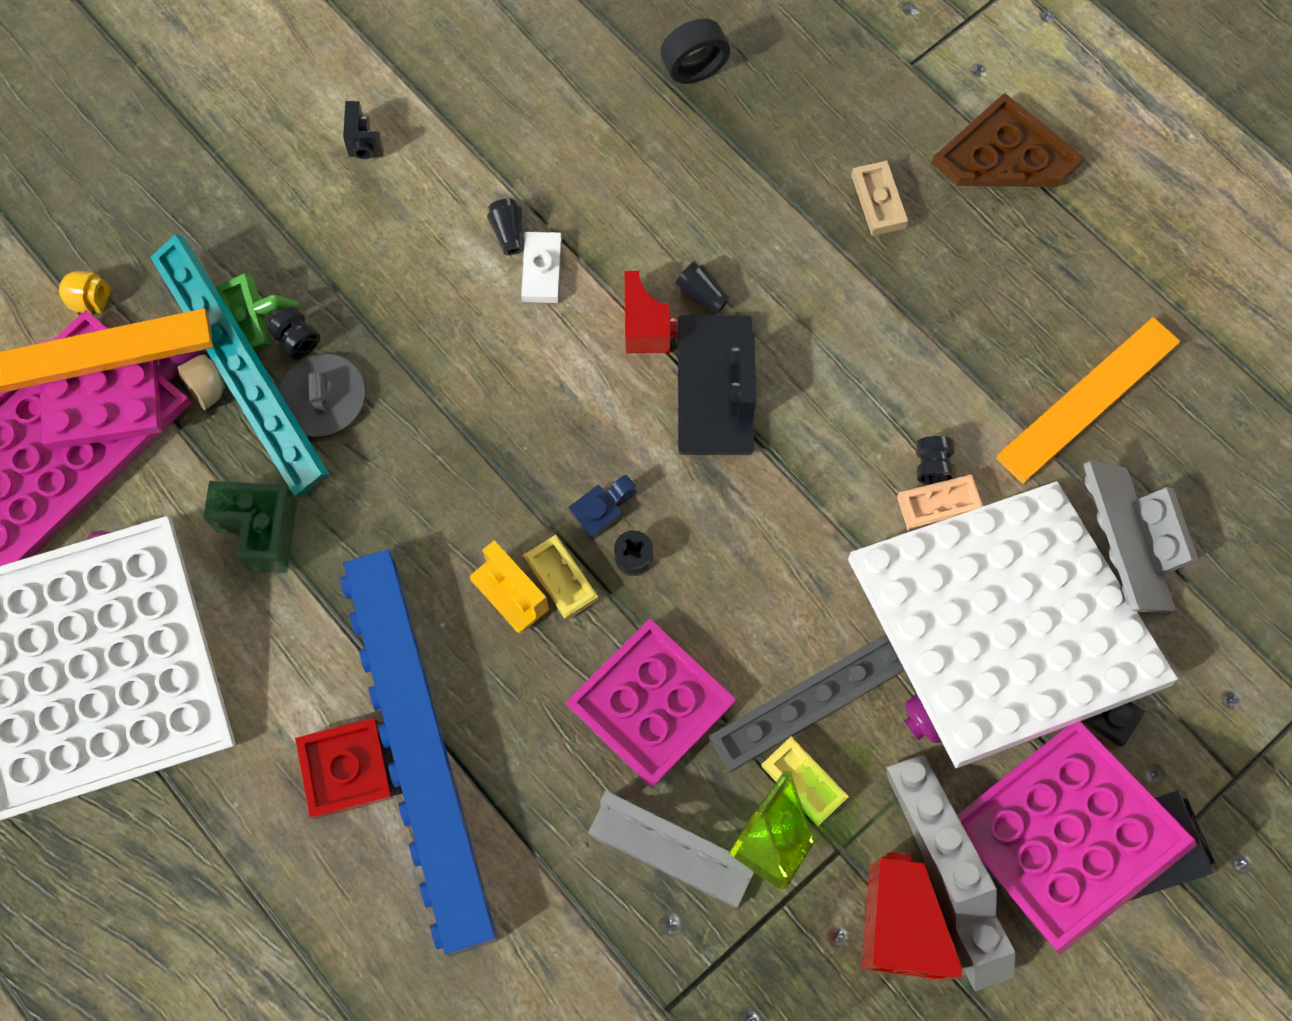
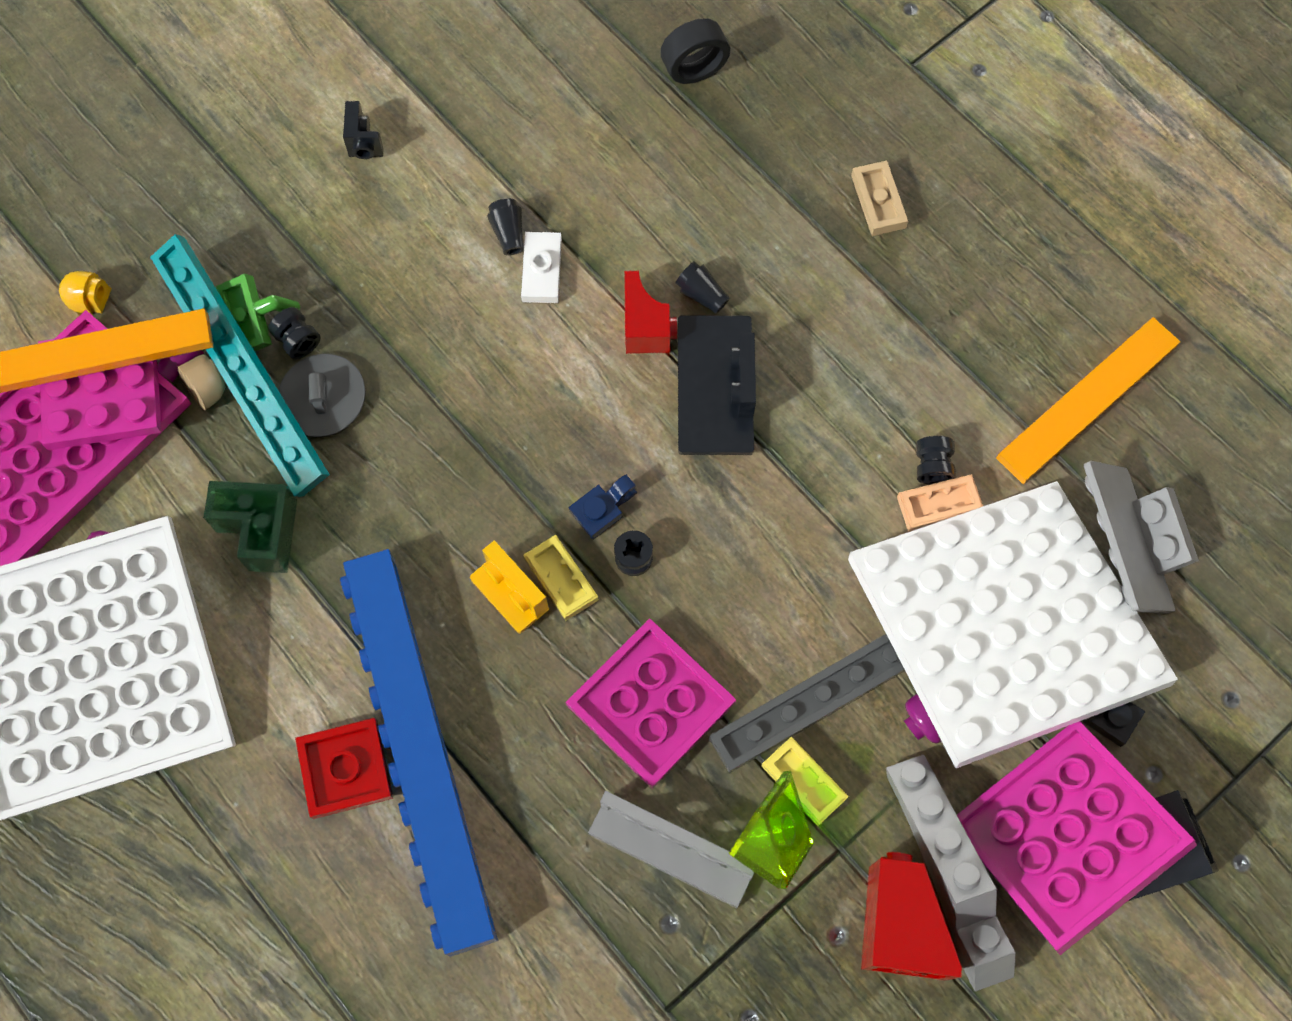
(1007, 150): reddish brown plate -> none

